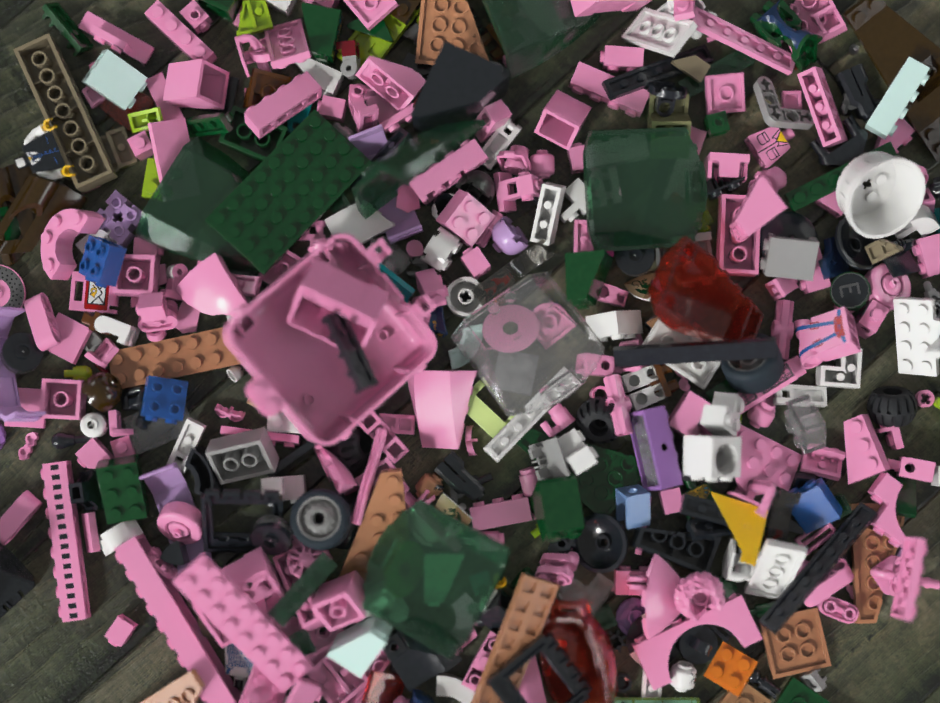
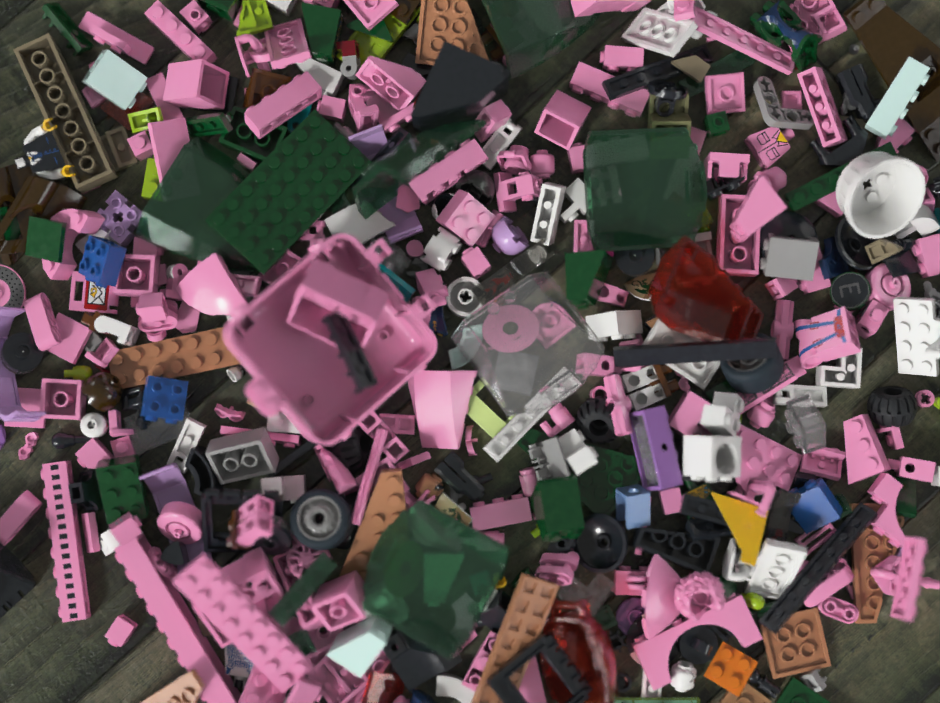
(45, 239): none -> dark green tile
(126, 528): none -> bright pink brick
(248, 163): none -> bright pink tile
(251, 522): none -> bright pink hips
(413, 460): none -> bright pink tile
(753, 600): none -> lime cylinder

